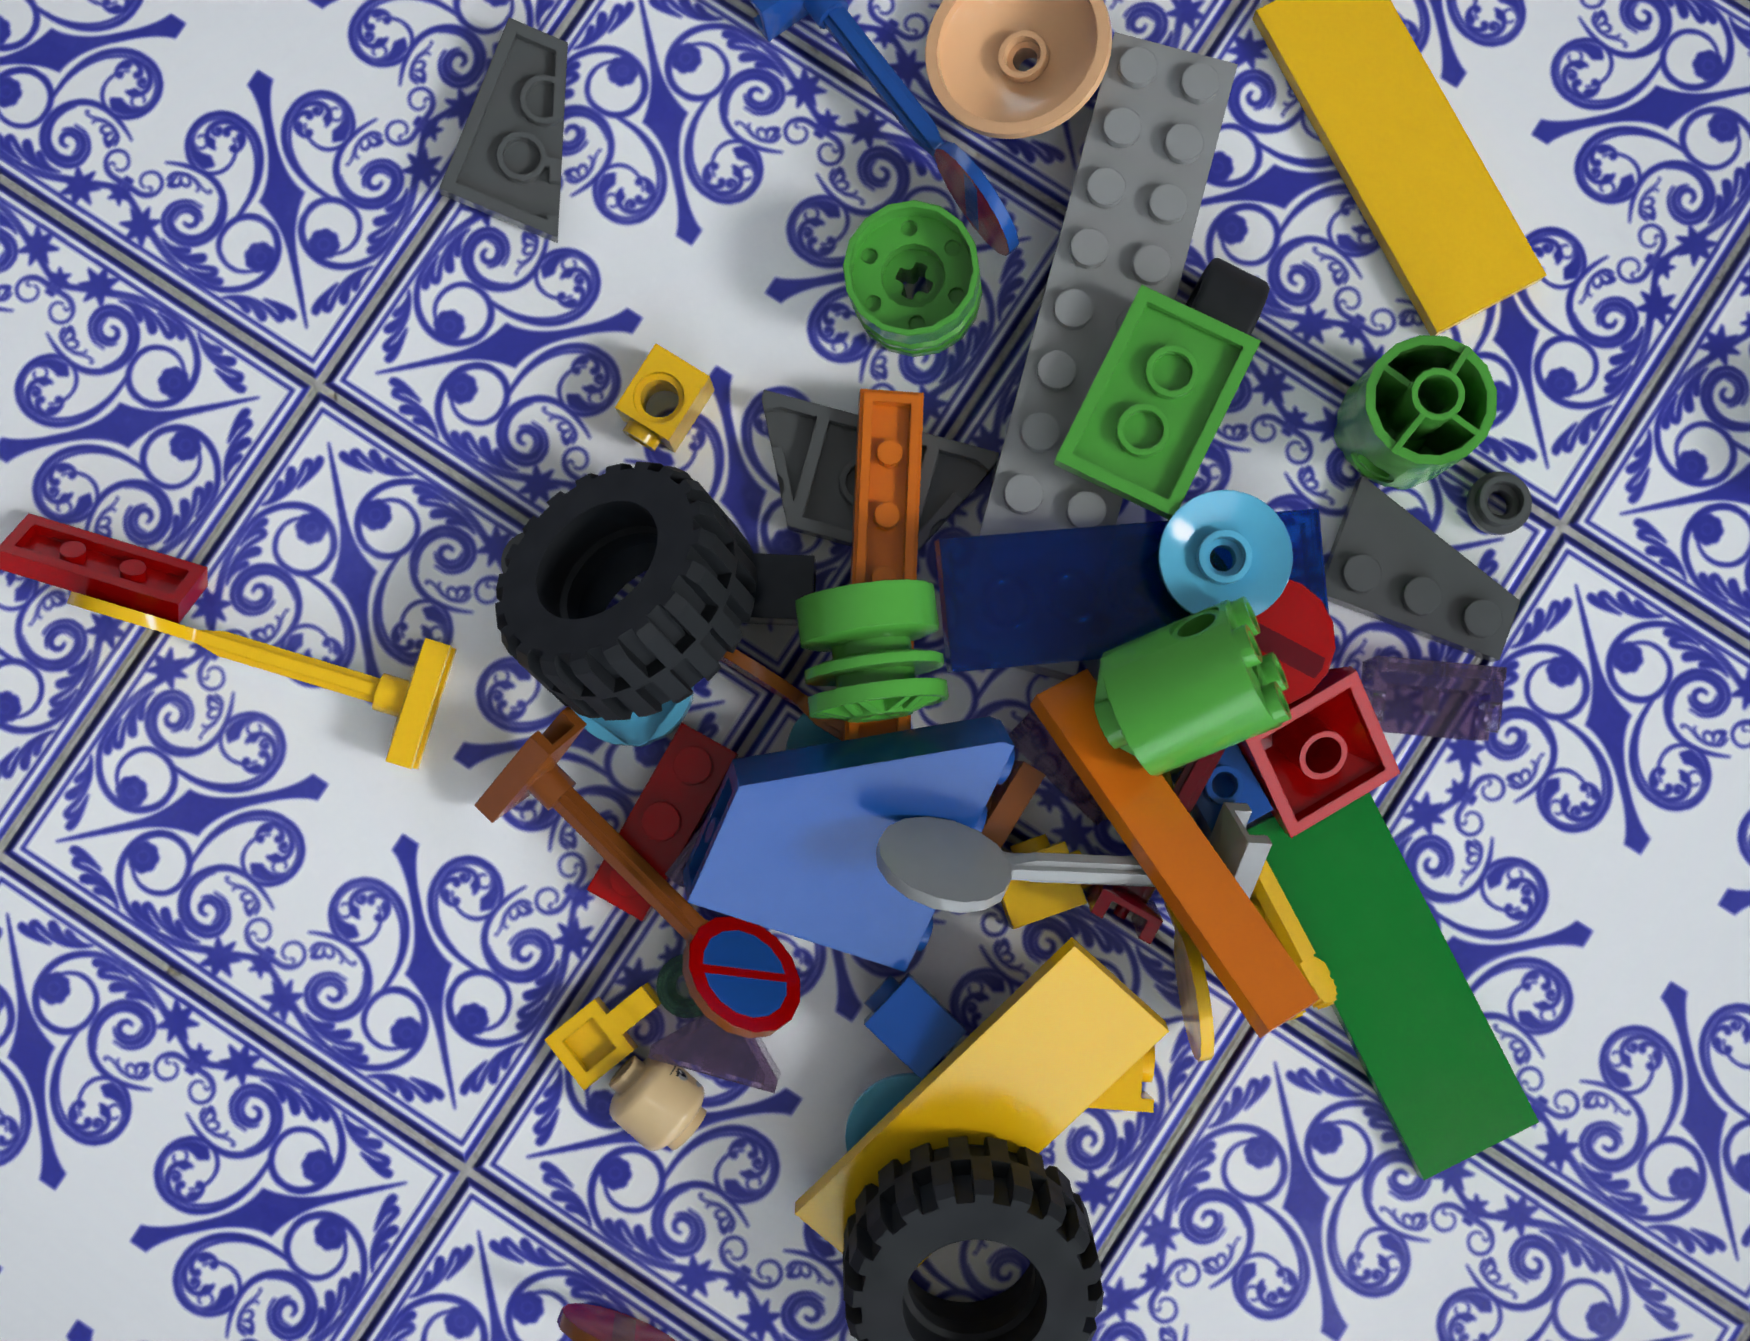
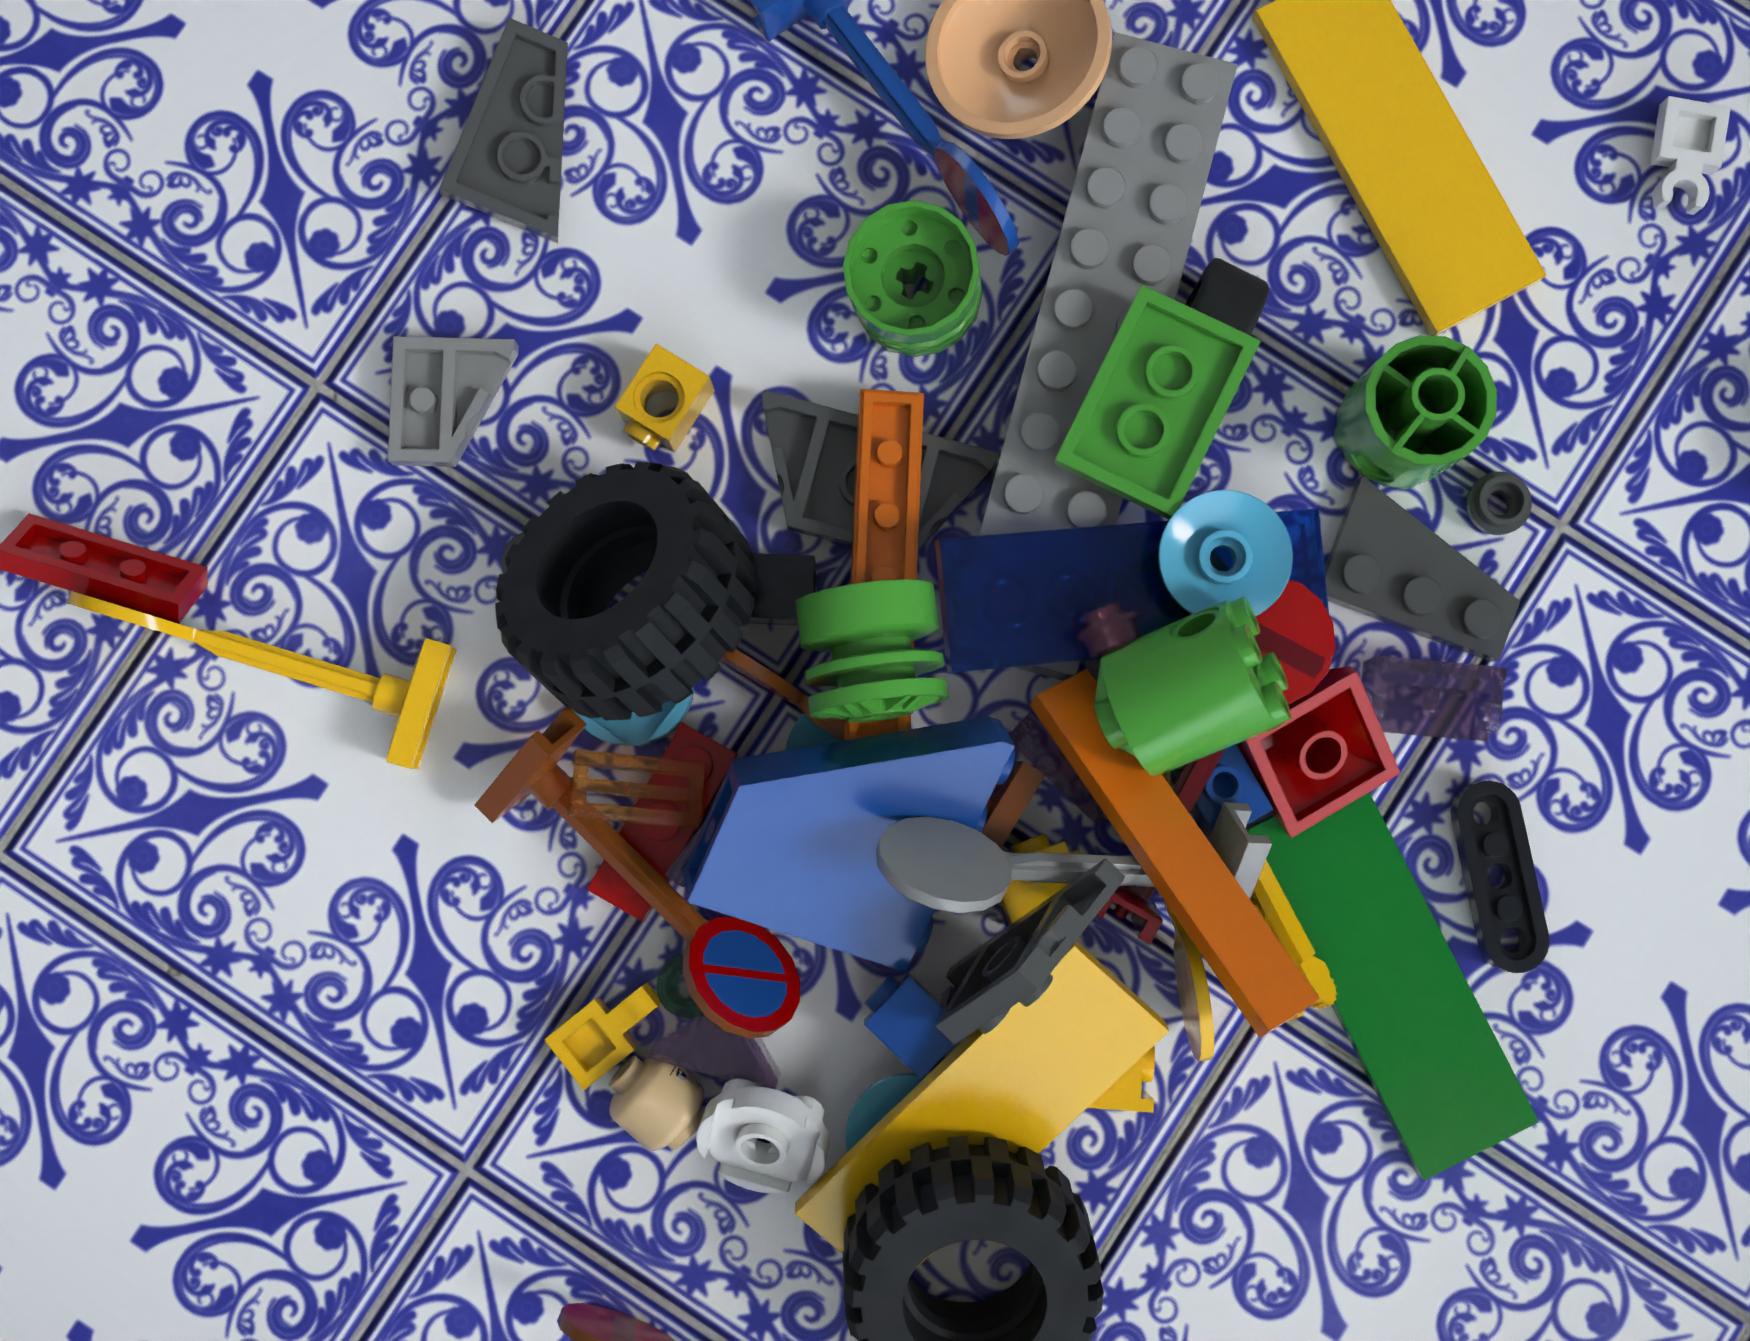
(442, 395): none -> light grey wing
(581, 784): none -> clear orange tile
(751, 1112): none -> white plate
(1021, 957): none -> dark grey wing
(1108, 629): none -> clear pink plate
(1518, 899): none -> black plate
(1689, 143): none -> white plate

